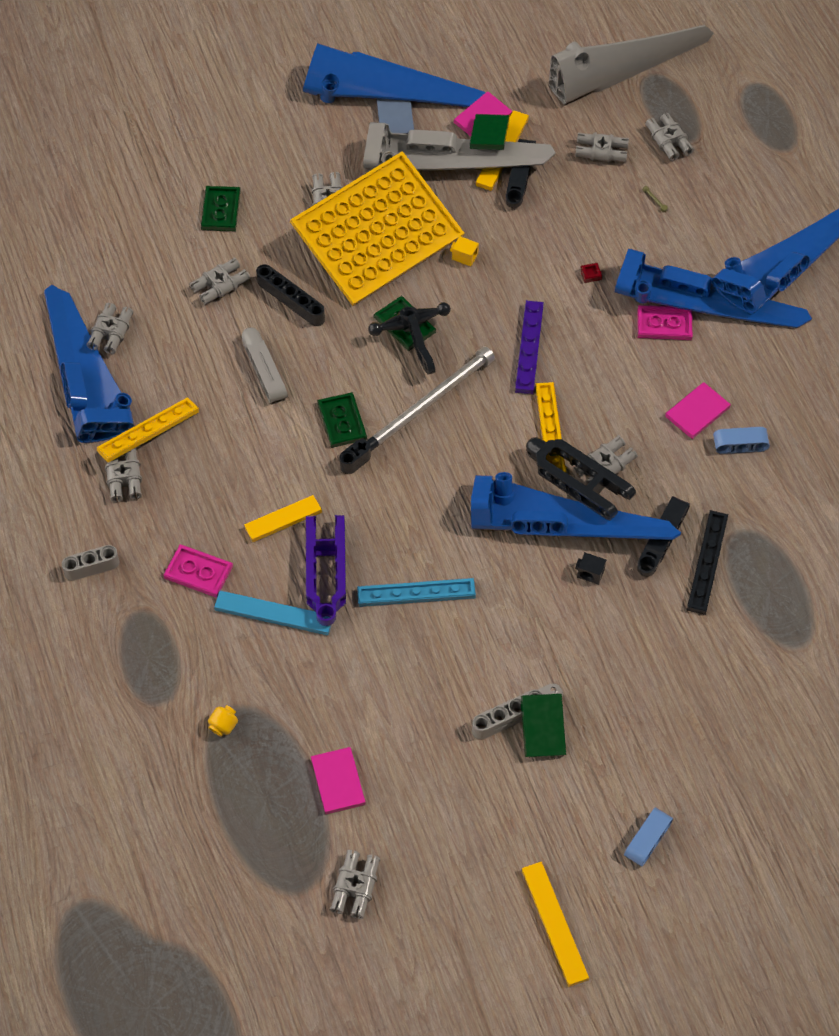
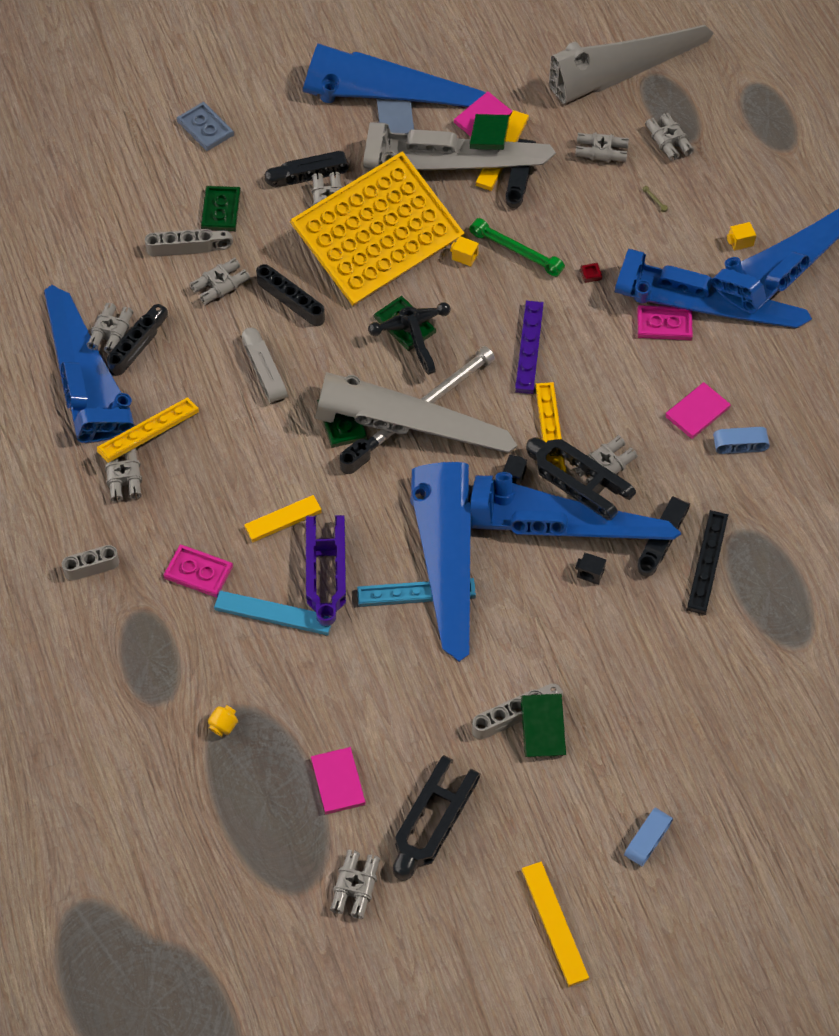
(136, 340): none -> black piece
(187, 242): none -> light grey piece
(205, 126): none -> sand blue tile
(303, 169): none -> black piece
(400, 412): none -> light grey panel
(411, 857): none -> black piece
(445, 539): none -> blue panel
(516, 467): none -> black brick
(552, 265): none -> green piece
(741, 236): none -> yellow brick

